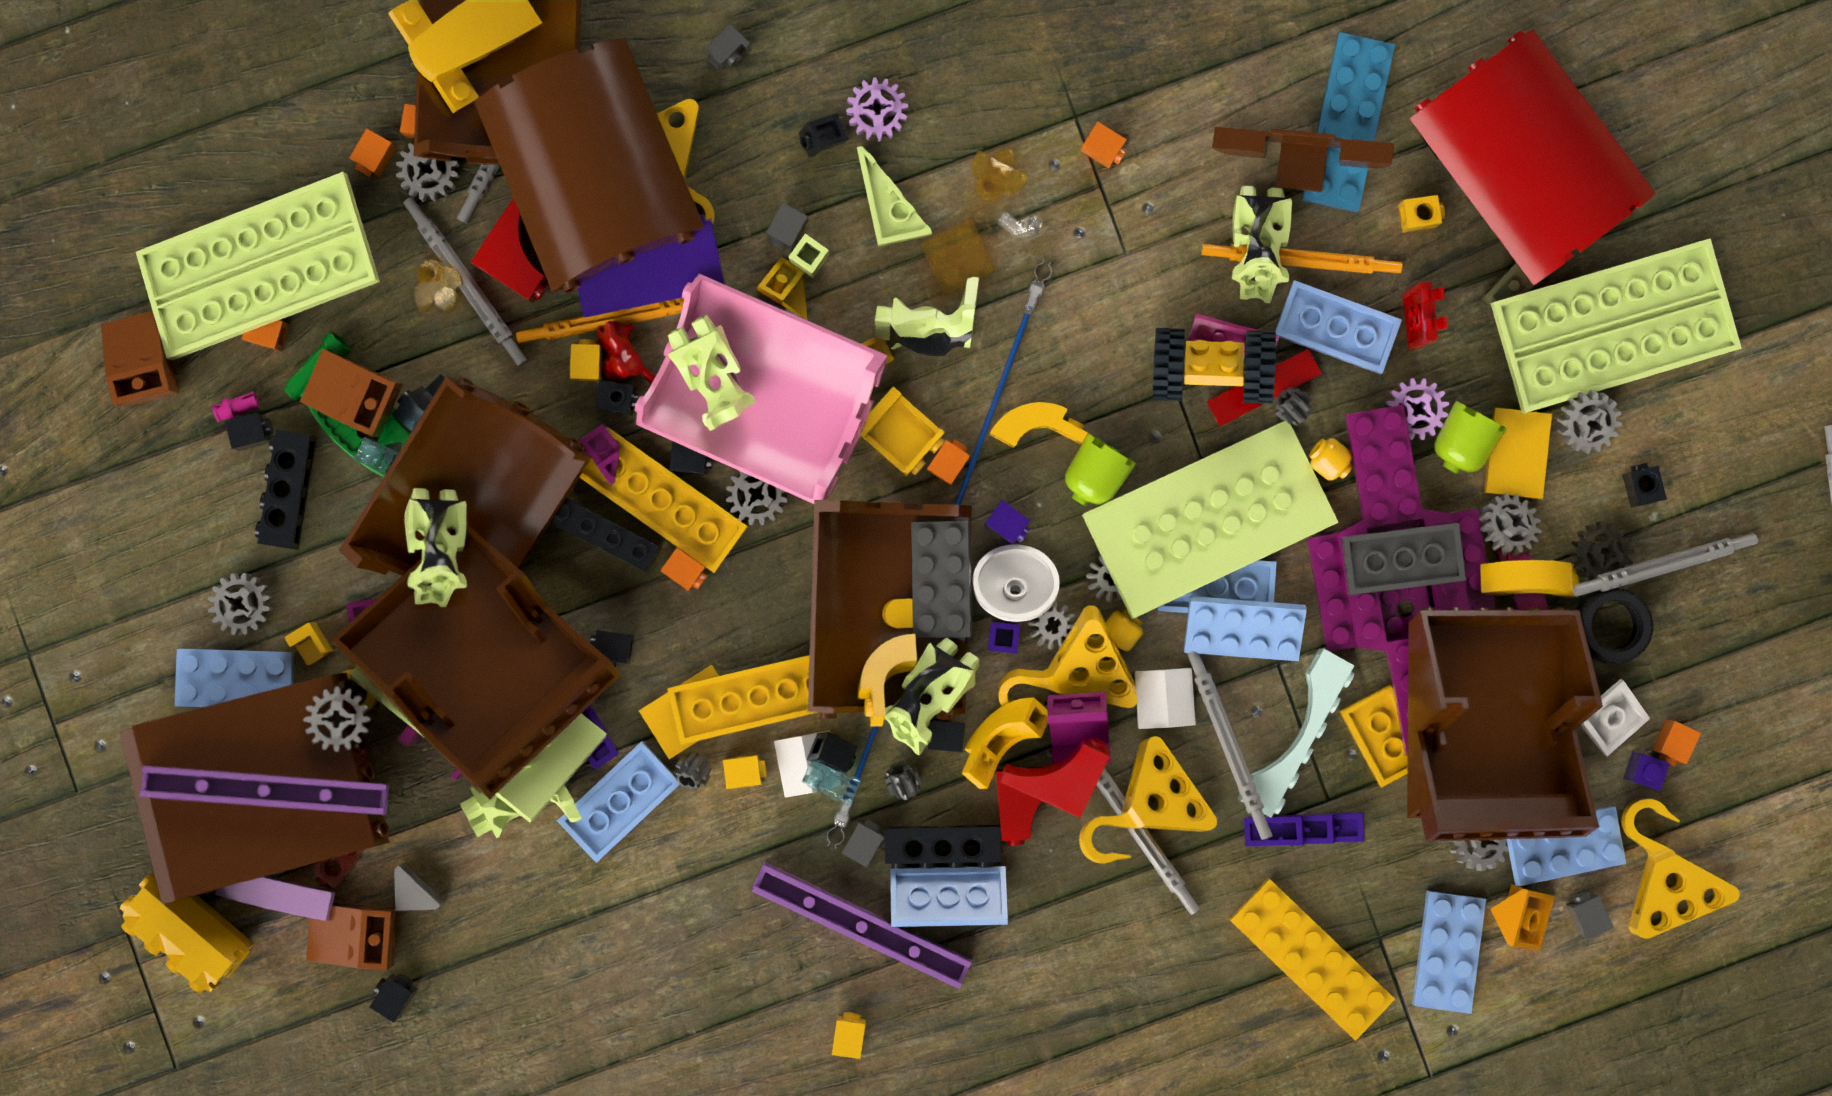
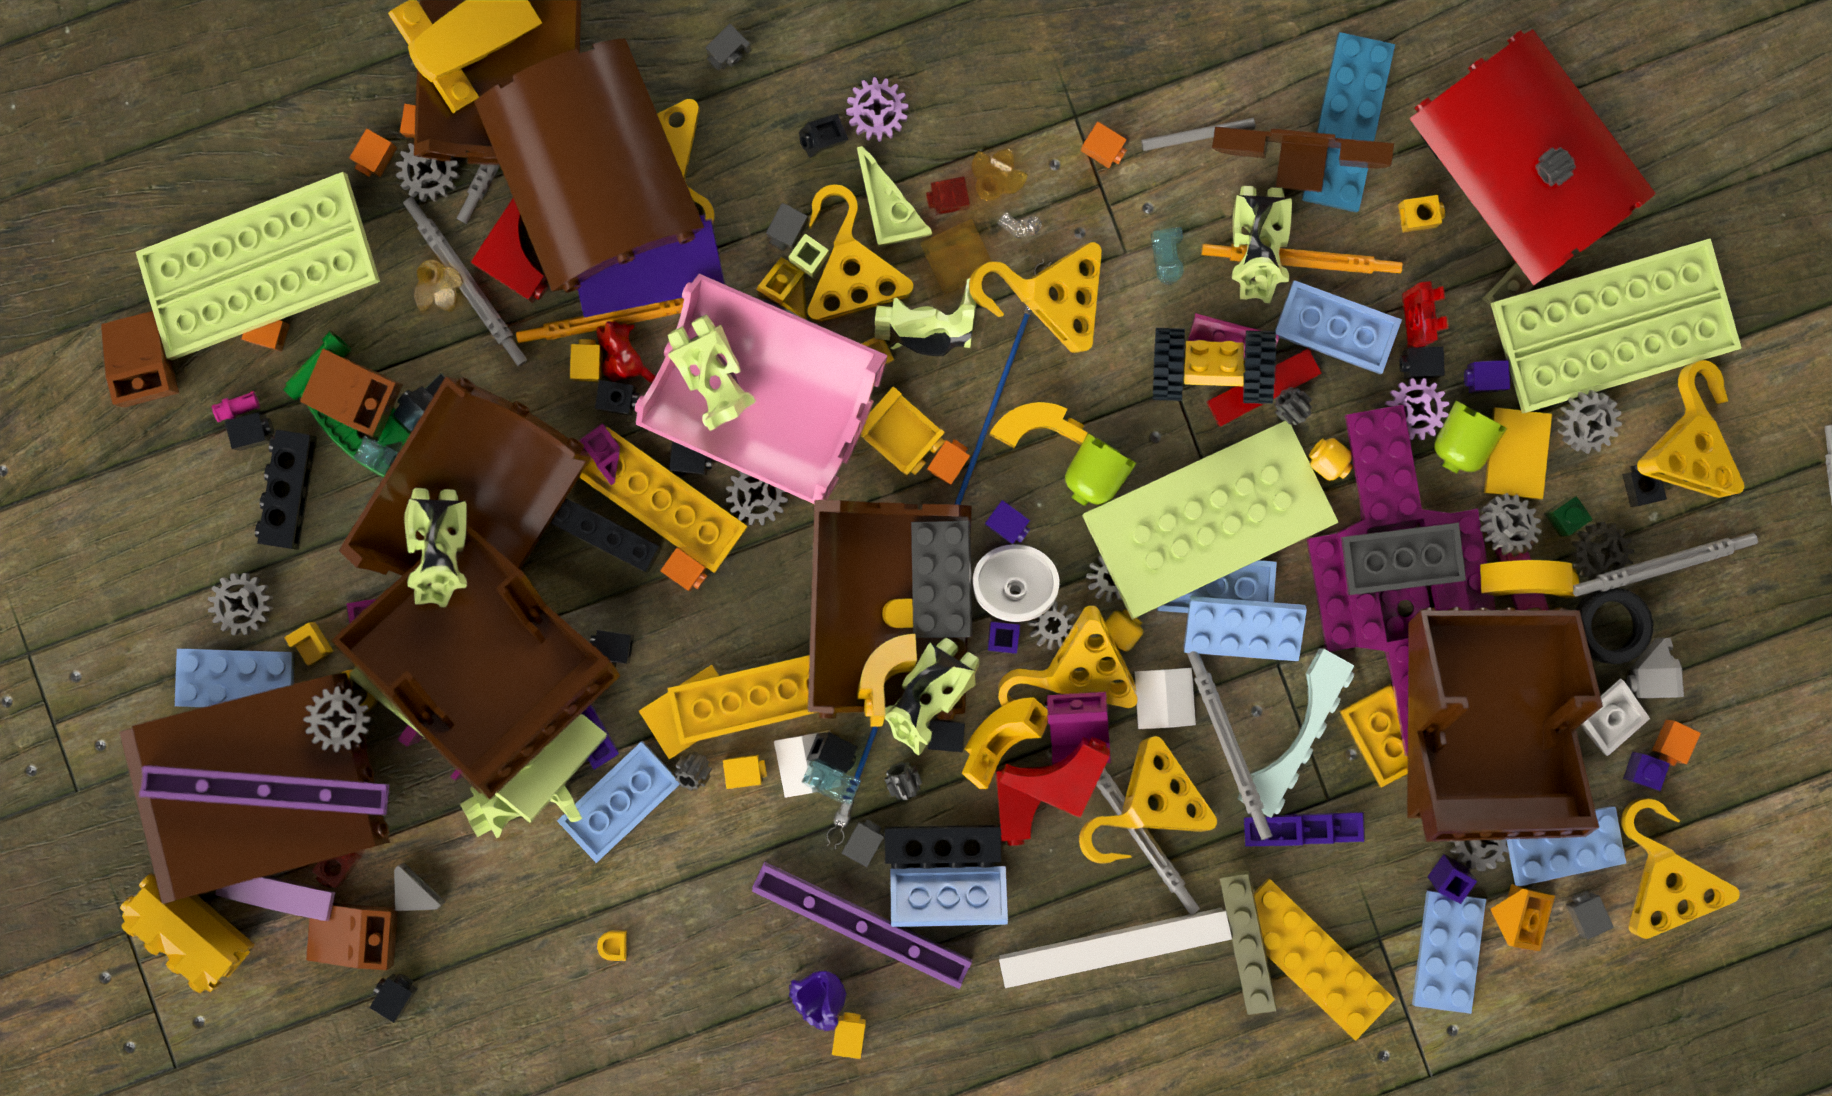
(613, 945): none -> yellow tile
(819, 999): none -> dark purple hair
(846, 249): none -> yellow piece
(948, 196): none -> clear red brick
(1034, 292): none -> yellow piece
(1115, 947): none -> white tile
(1167, 265): none -> clear light blue leg
(1193, 135): none -> light grey bar
(1248, 942): none -> olive plate
(1422, 362): none -> black brick
(1452, 879): none -> dark purple brick
(1487, 376): none -> dark purple brick
(1555, 166): none -> dark grey gear
(1568, 516): none -> dark green brick
(1656, 672): none -> light grey slope
(1694, 444): none -> yellow piece

